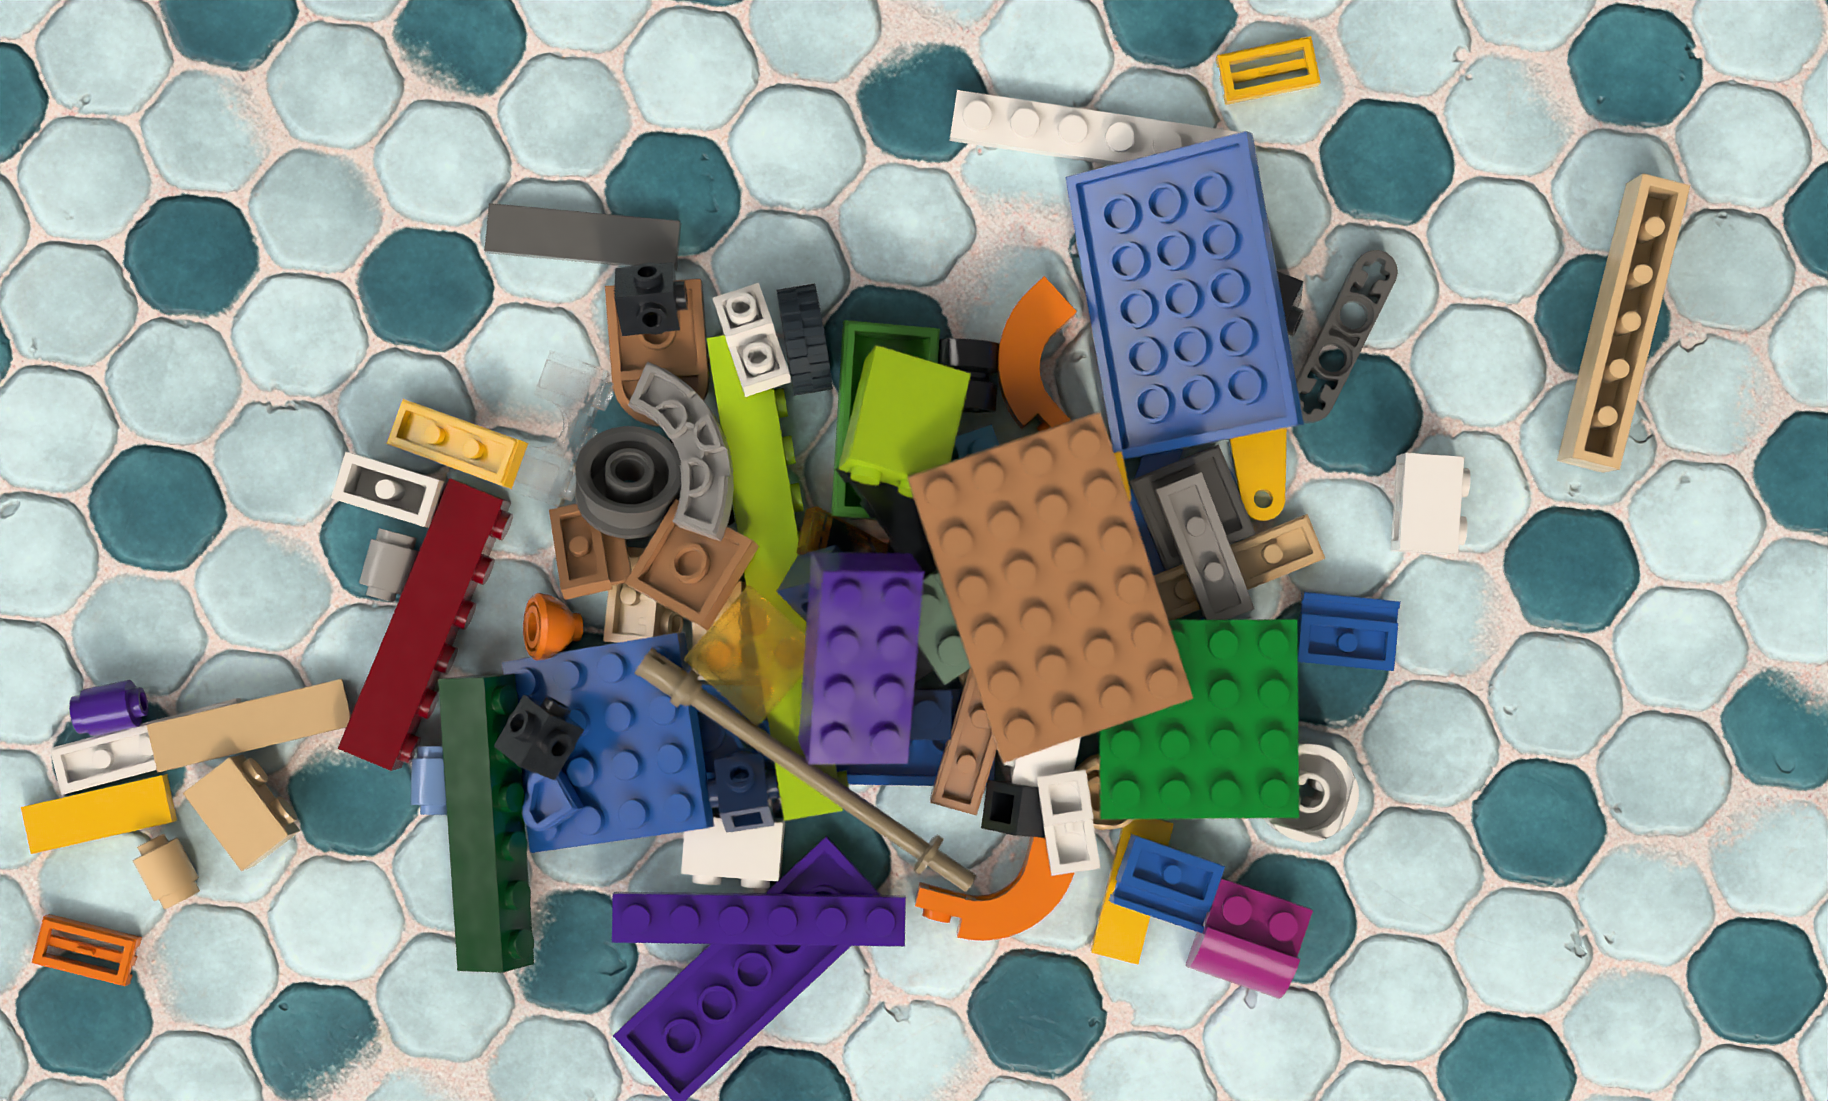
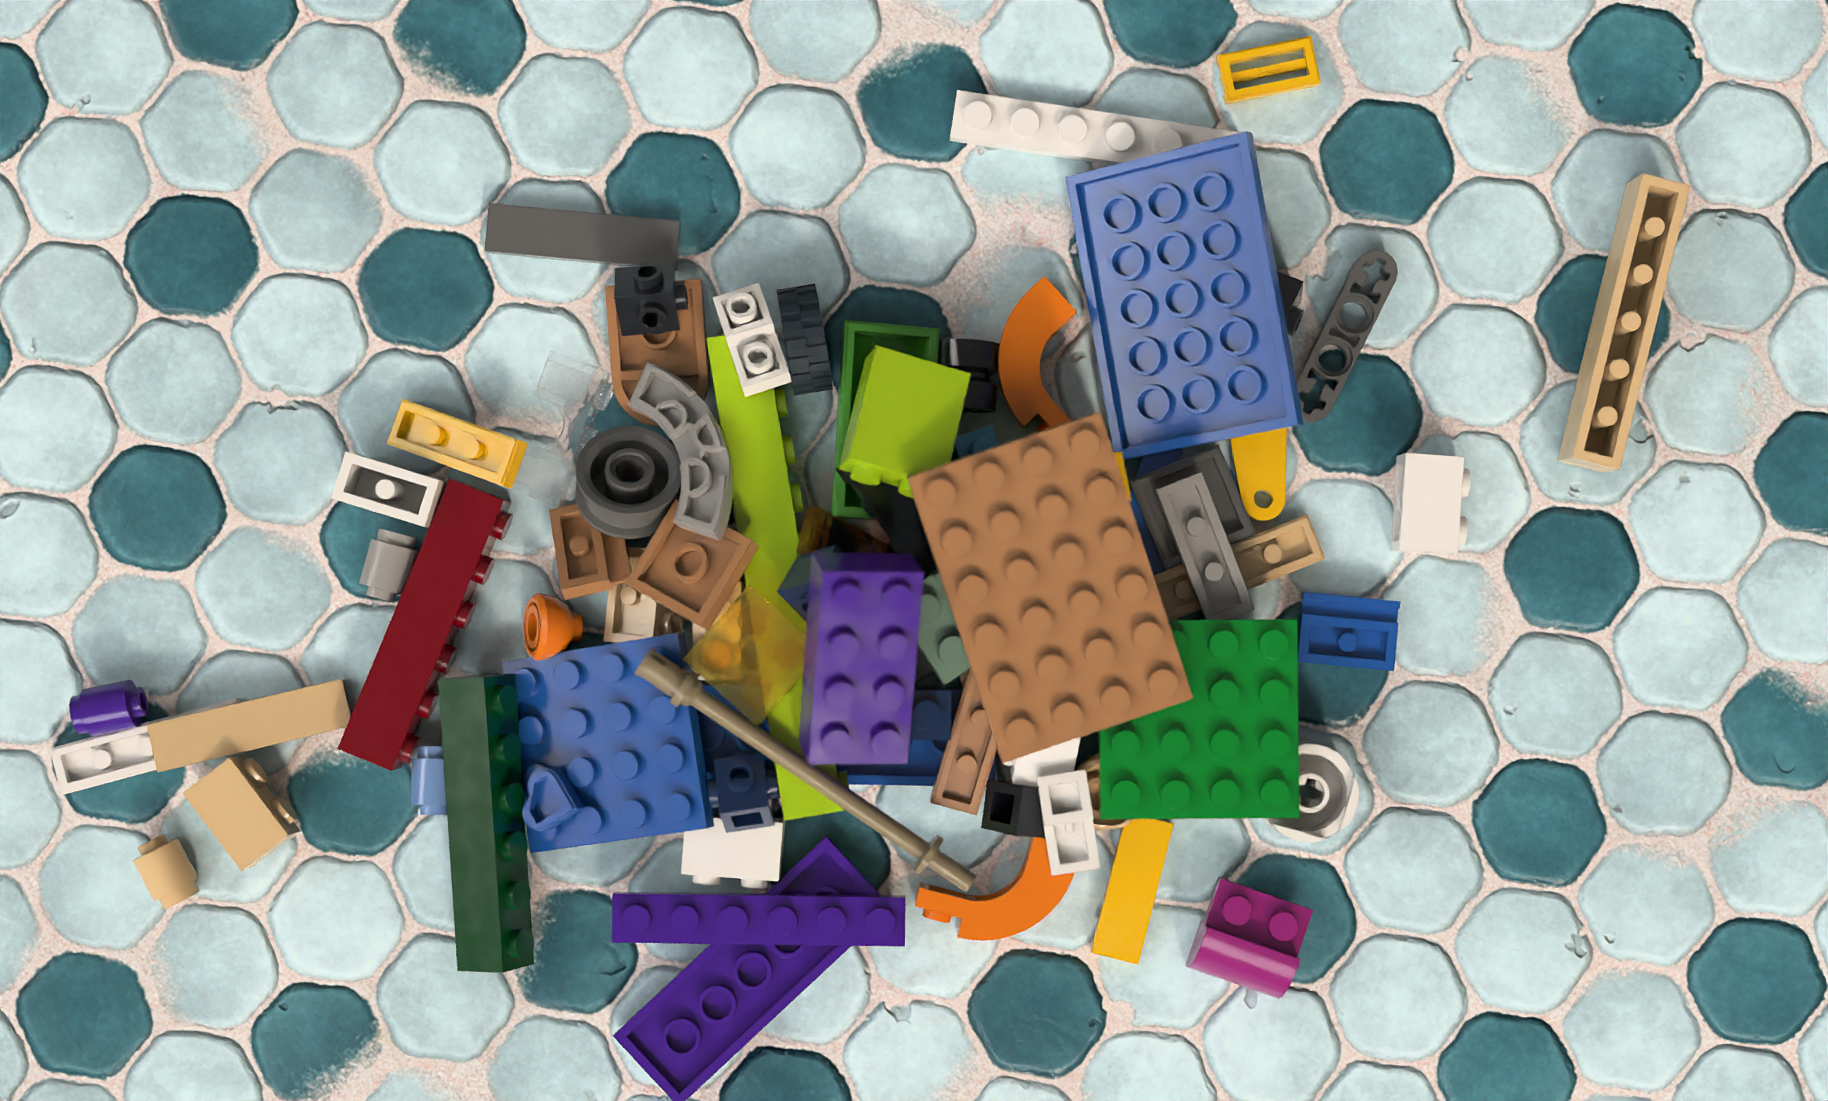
(98, 814): yellow tile -> none
(126, 958): orange tile -> none
(539, 736): black brick -> none
(1166, 883): blue plate -> none

